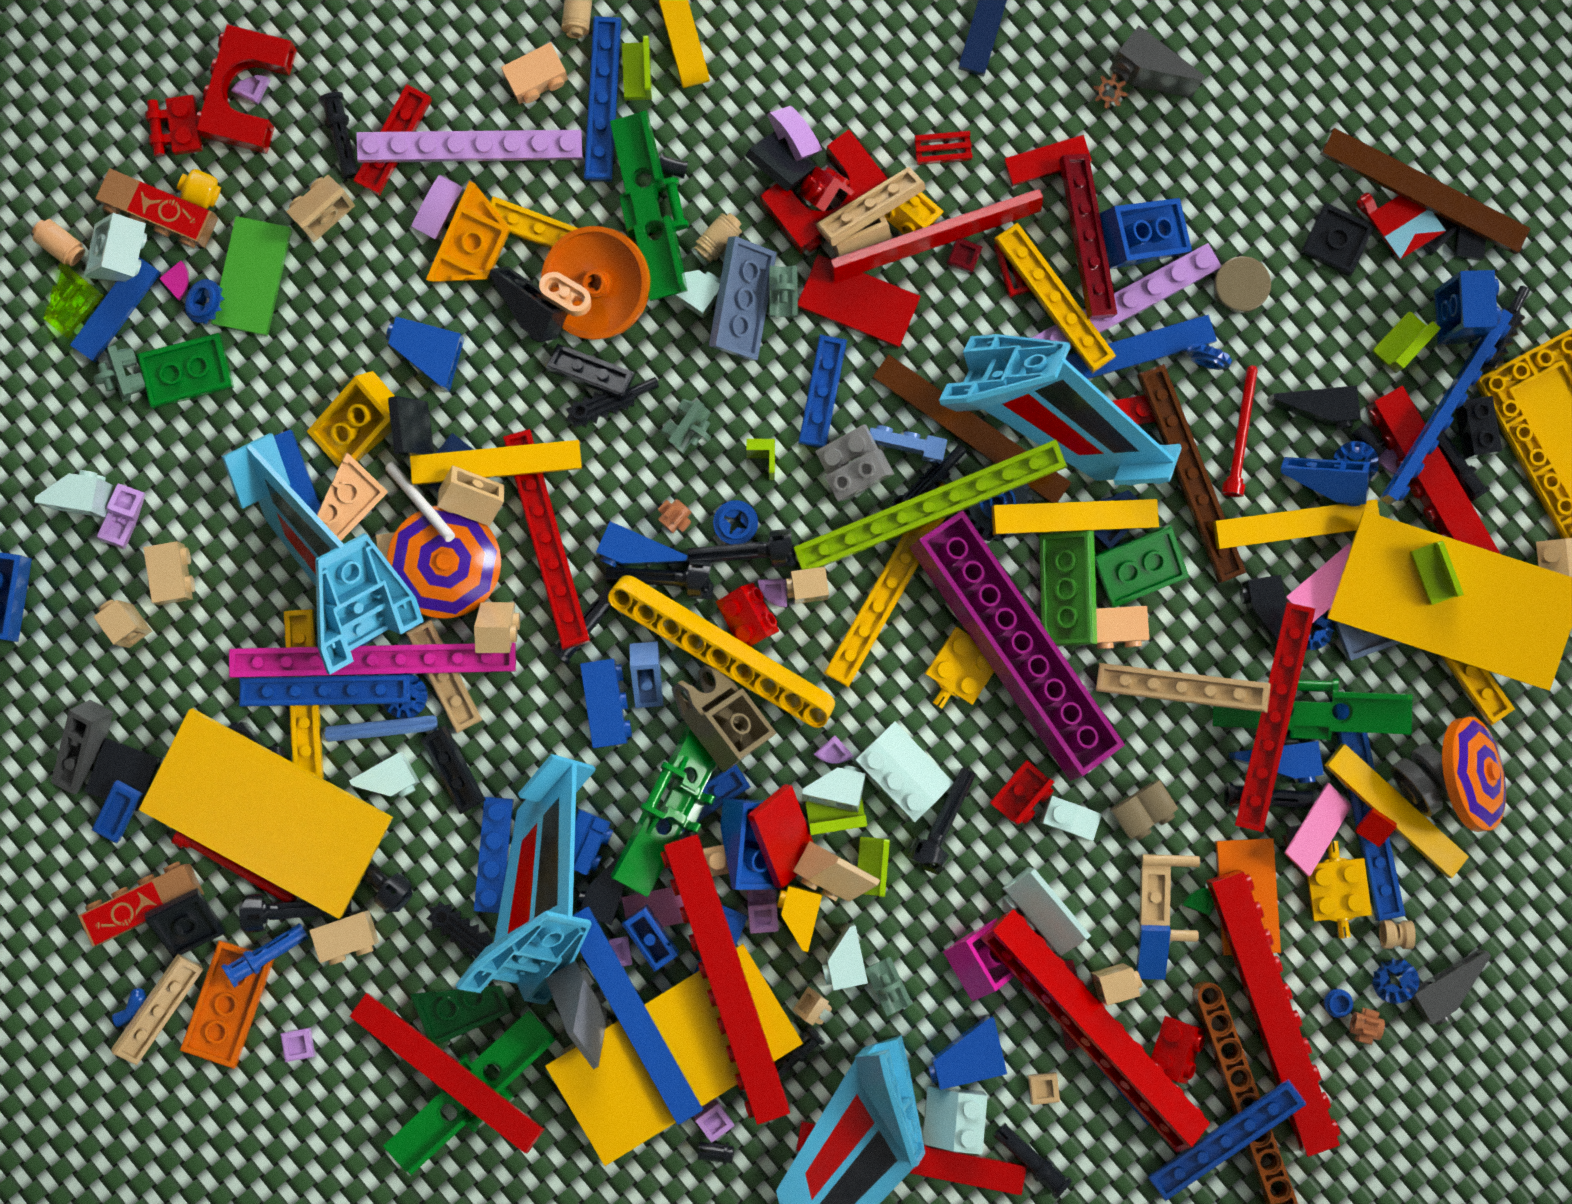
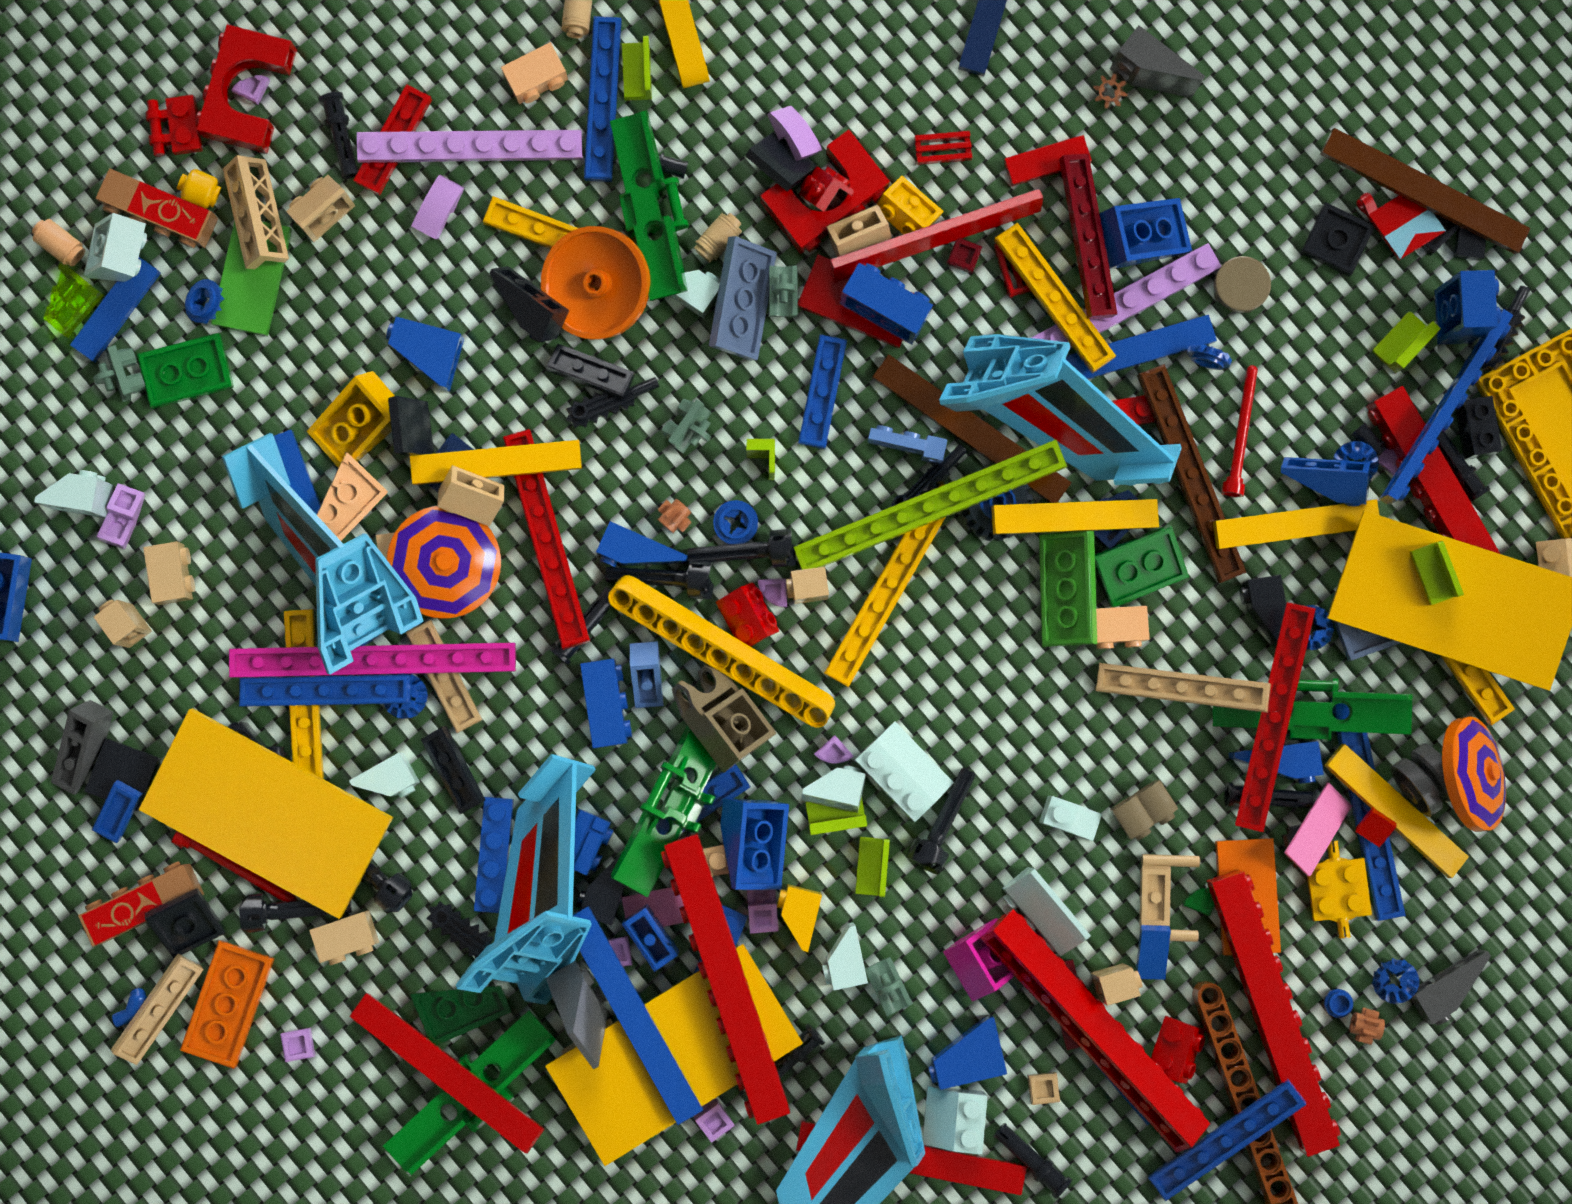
(177, 280): dark pink tile -> none
(248, 210): none -> tan fence
(253, 961): blue pin -> none
(381, 728): medium blue axle -> none
(420, 502): white bar -> none
(471, 240): light orange wing -> none
(496, 627): tan brick -> none
(566, 295): light nougat plate -> none
(717, 1153): black pin -> none
(780, 834): red tile -> none
(811, 1006): tan tile -> none
(833, 874): tan slope -> none
(859, 474): light grey brick -> none
(870, 206): tan tile -> none
(886, 302): none -> blue brick
(959, 669): yellow plate -> none
(1017, 646): magenta brick -> none
(1022, 793): red bracket -> none
(1321, 586): bright pink piece -> none
(1325, 406): black slope -> none
(1397, 934): tan wheel -> none

